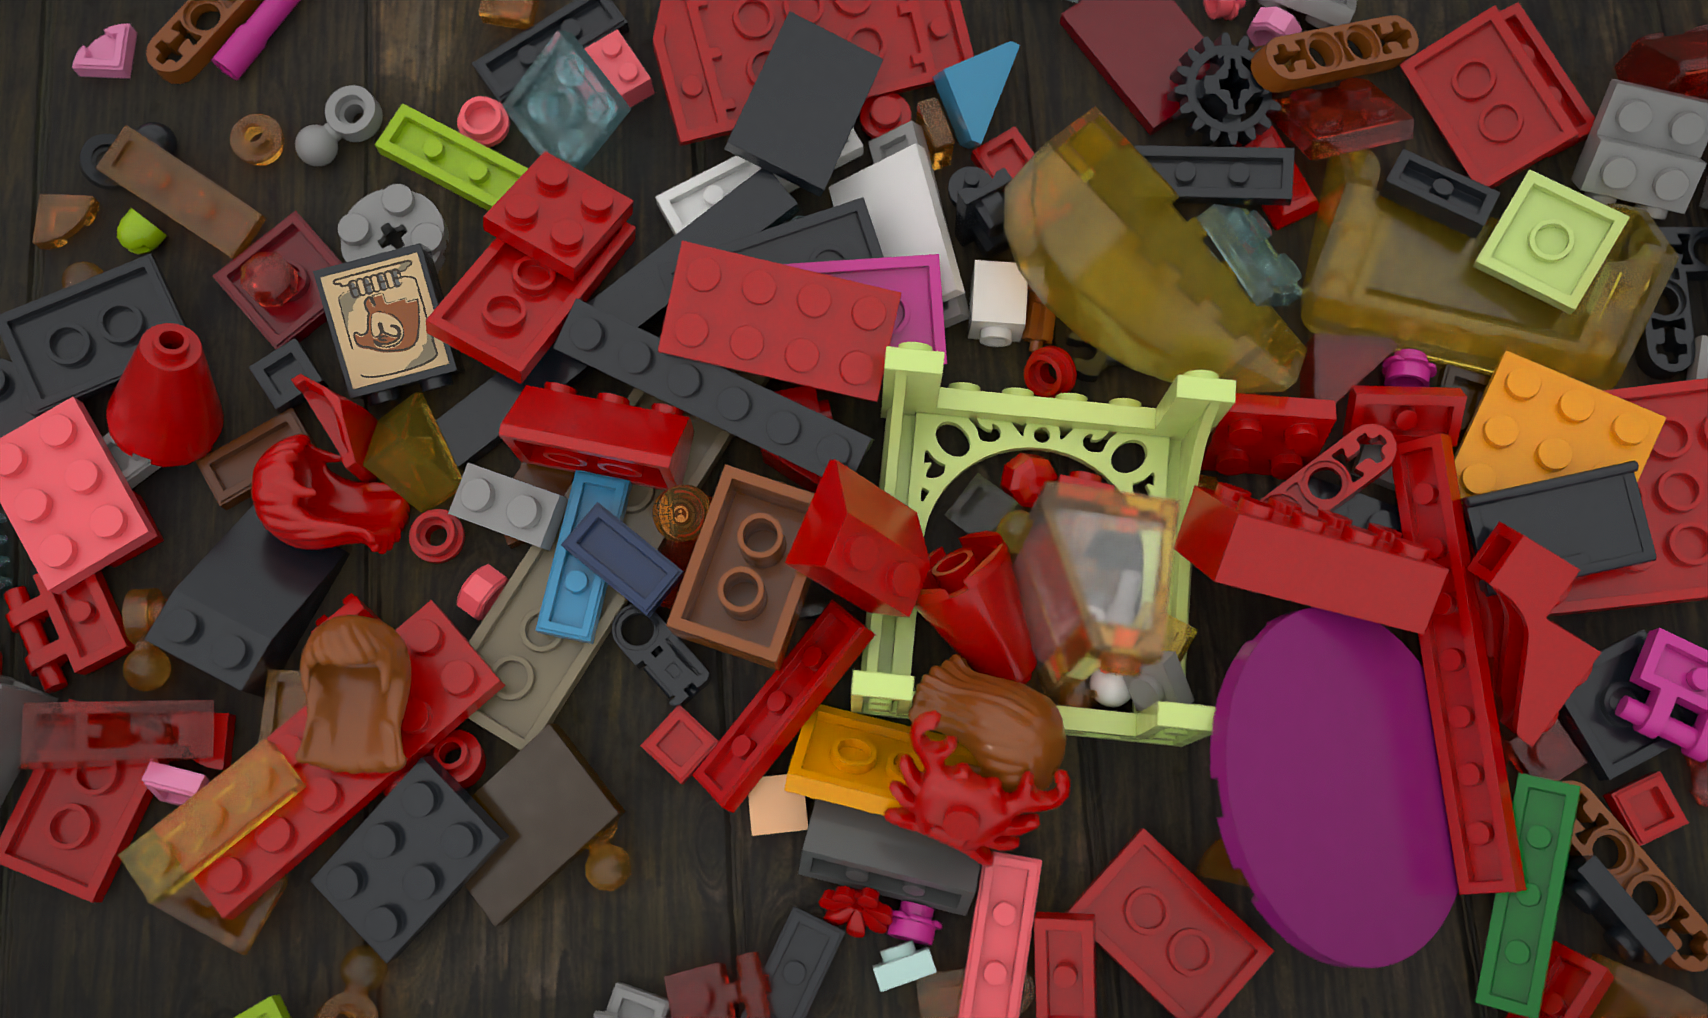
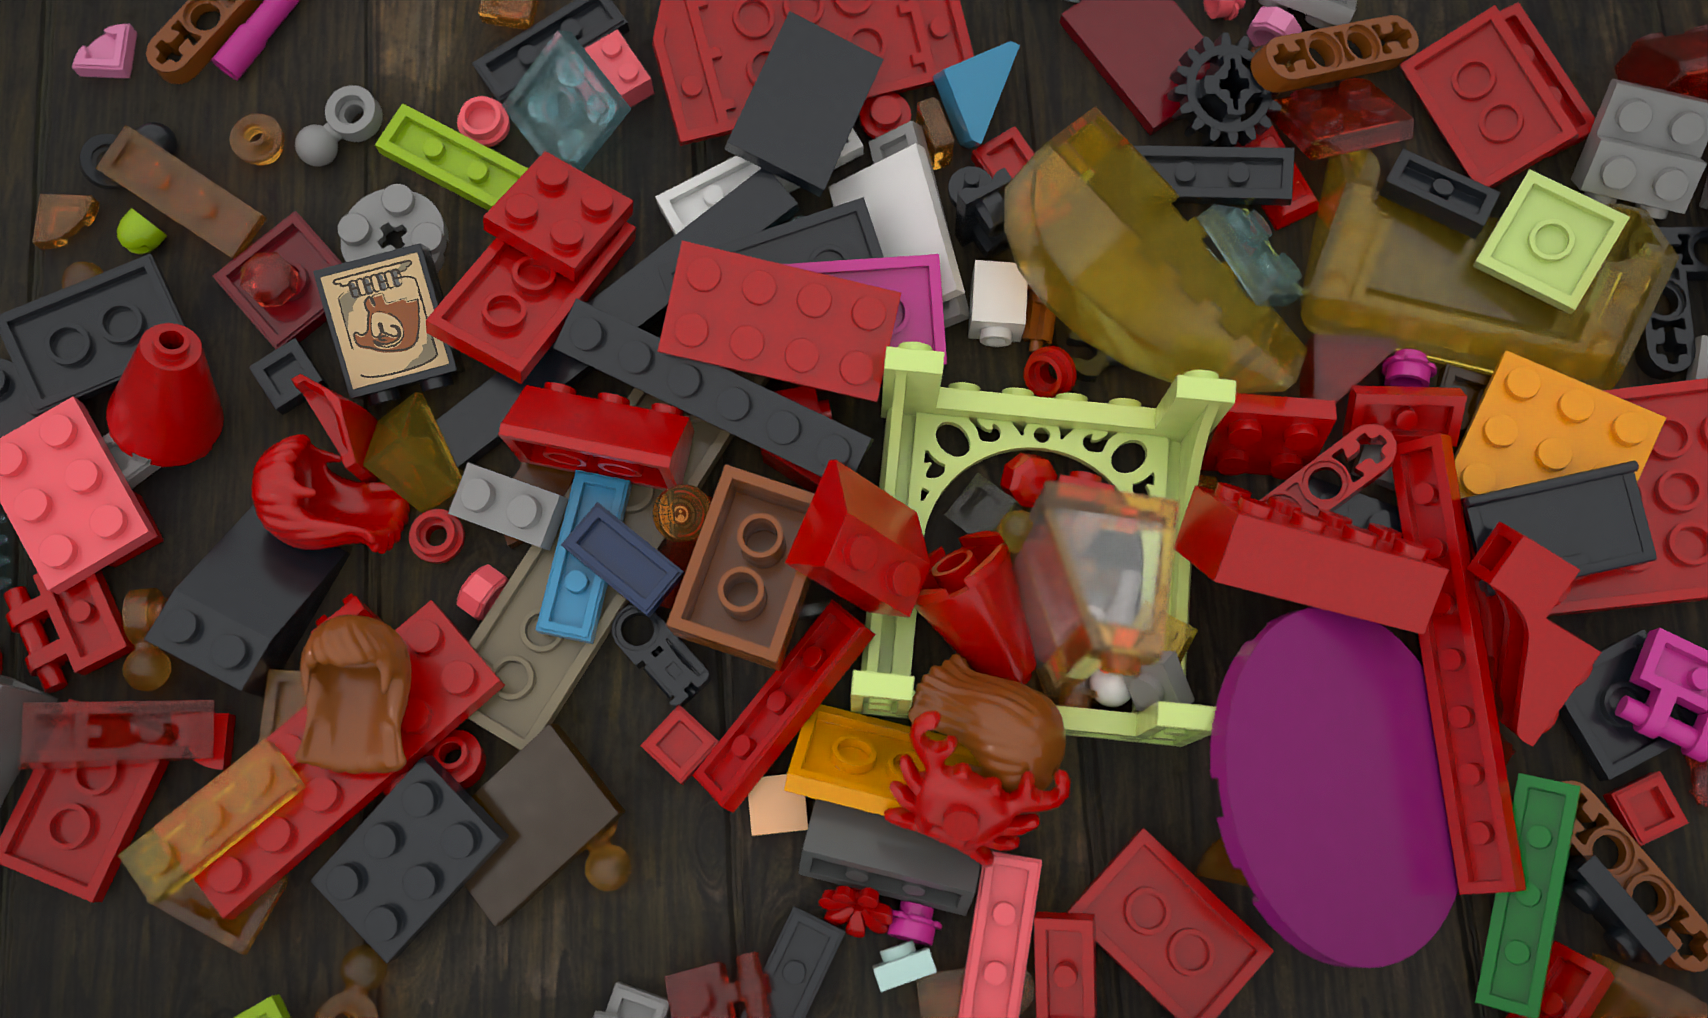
(172, 783): bright pink tile -> none
(232, 465): reddish brown tile -> none
(1551, 756): clear red plate -> none

